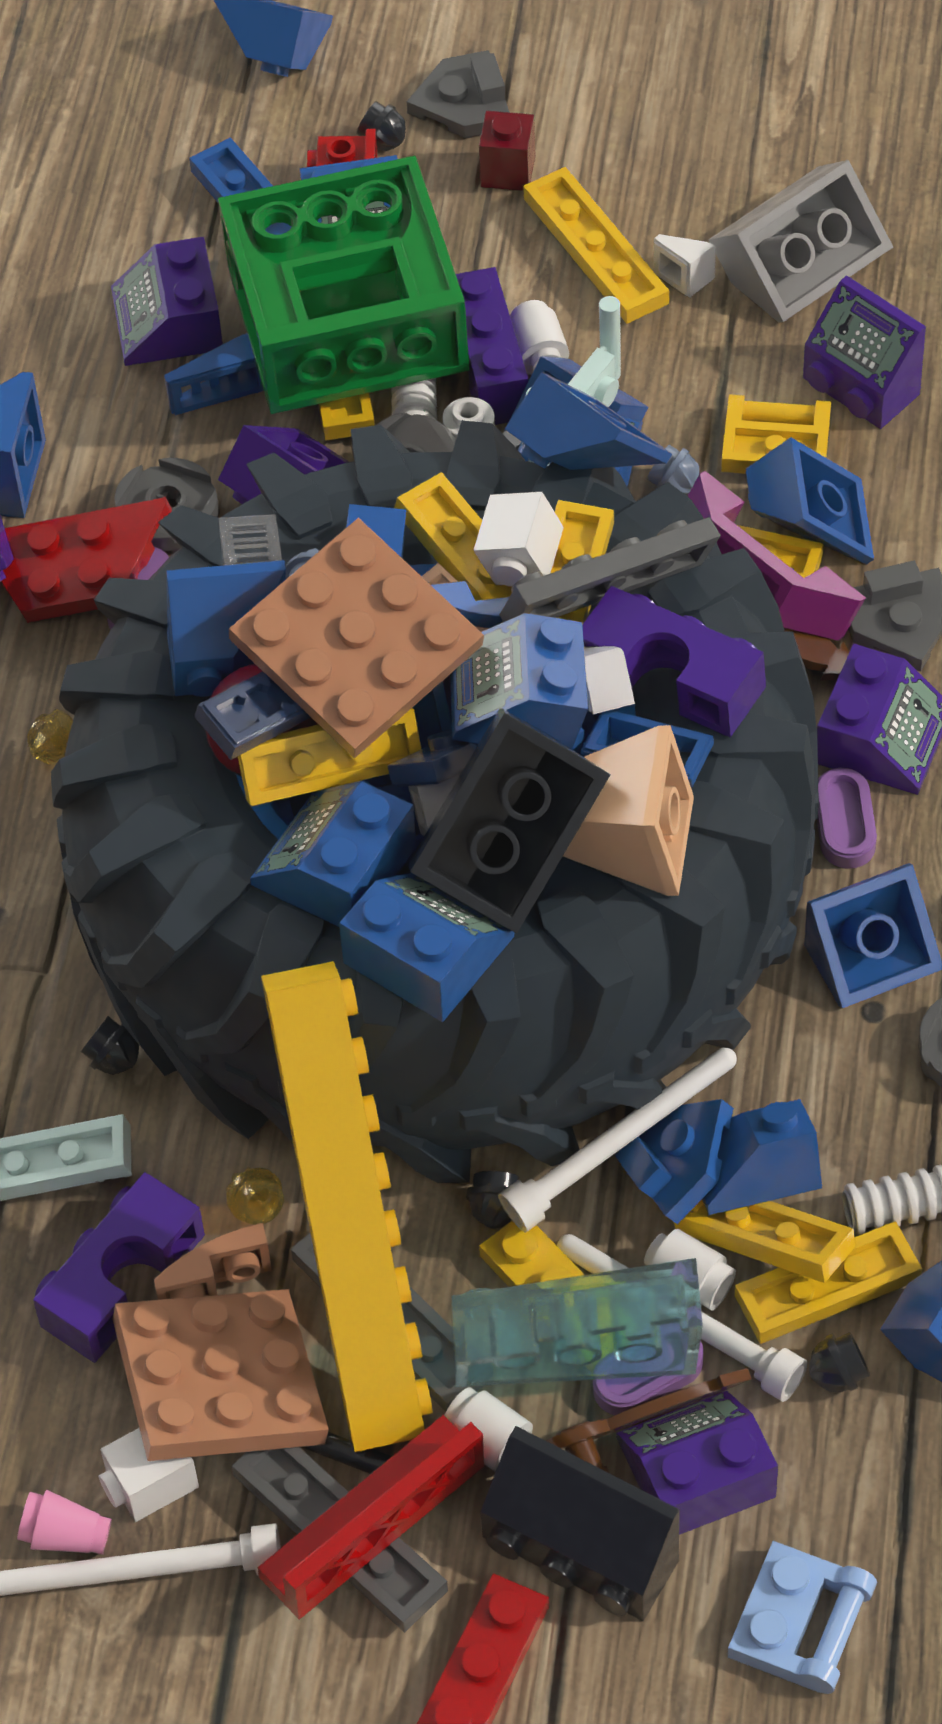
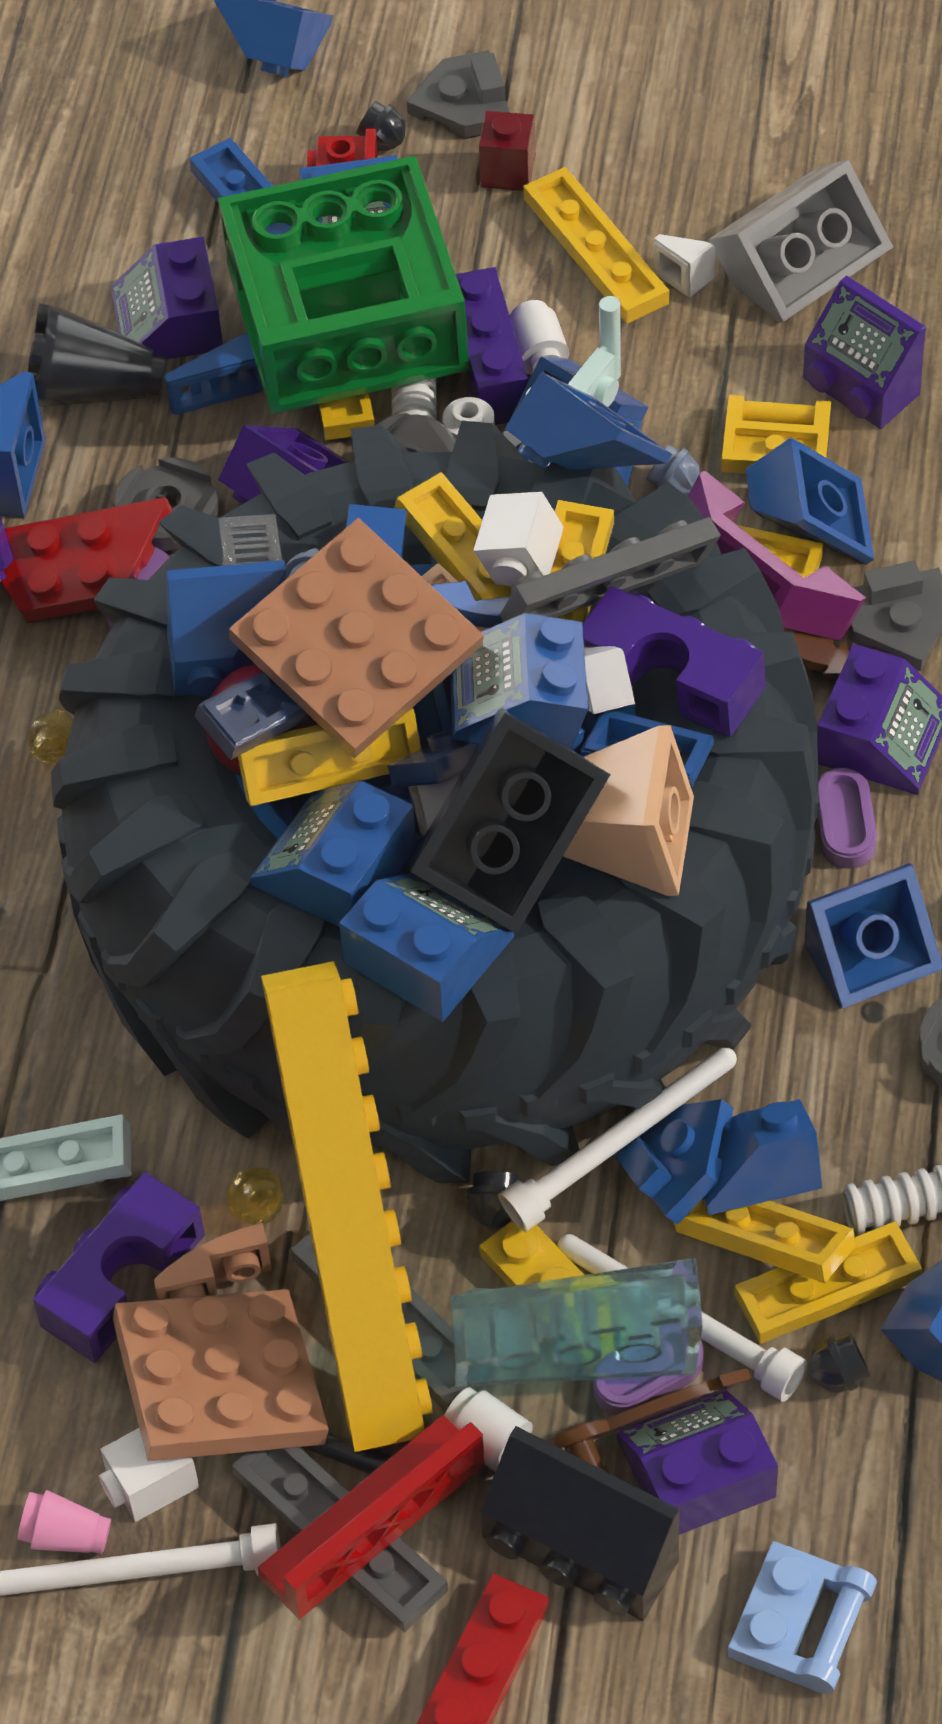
(88, 362): none -> black cone
(111, 1048): black plate -> none
(713, 1273): white brick -> none

